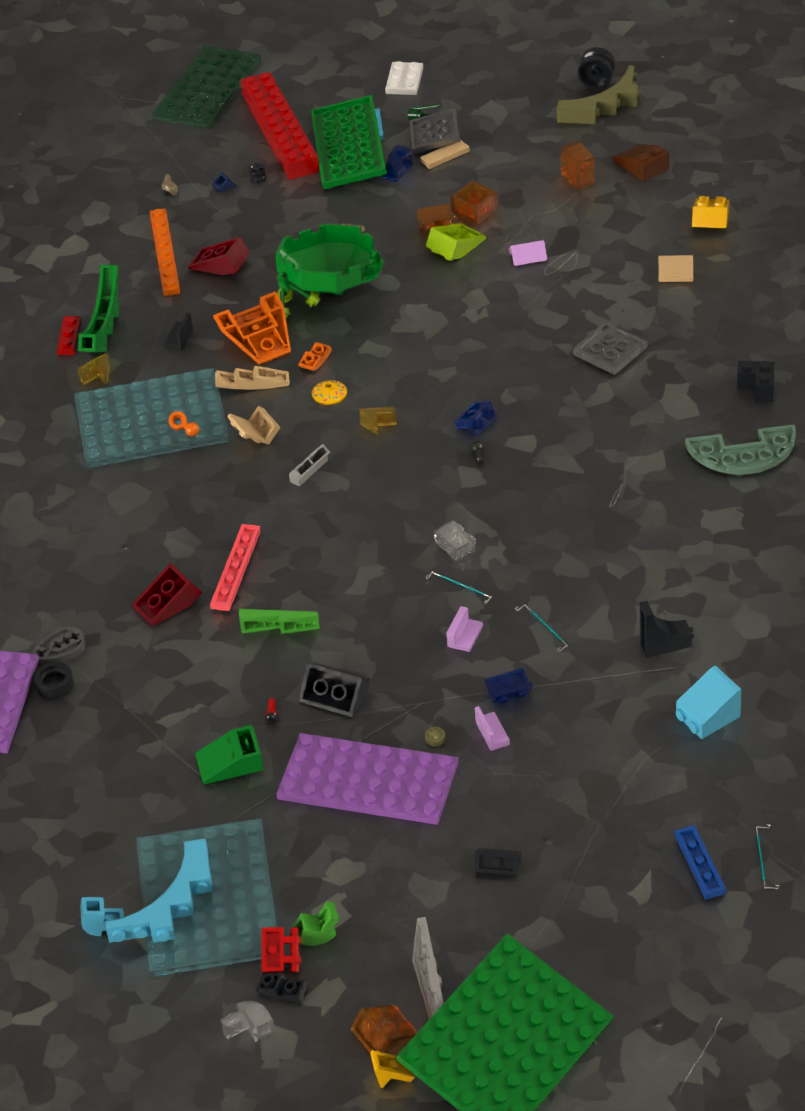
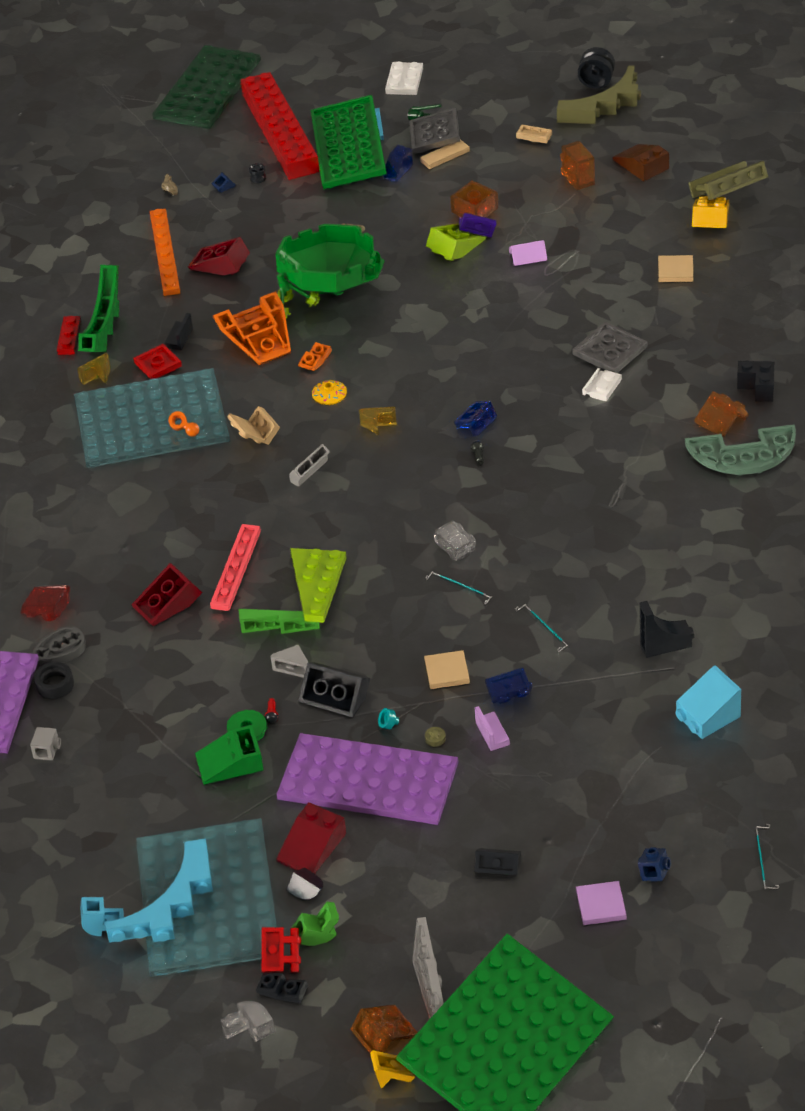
(45, 743): none -> light grey brick
(46, 601): none -> clear red slope
(157, 362): none -> red plate
(246, 718): none -> green tile
(252, 380): tan slope -> none
(290, 661): none -> light grey slope
(305, 884): none -> brick
(312, 838): none -> dark red slope
(317, 579): none -> lime wing
(387, 718): none -> teal tile
(434, 217): clear orange bracket -> none
(446, 669): none -> tan tile
(463, 631): lavender panel -> none
(477, 225): none -> dark purple panel
(534, 134): none -> tan plate
(601, 903): none -> lavender tile
(602, 384): none -> white plate
(654, 864): none -> dark blue brick
(699, 862): blue plate -> none
(720, 413): none -> clear orange bracket
(728, 179): none -> olive fence

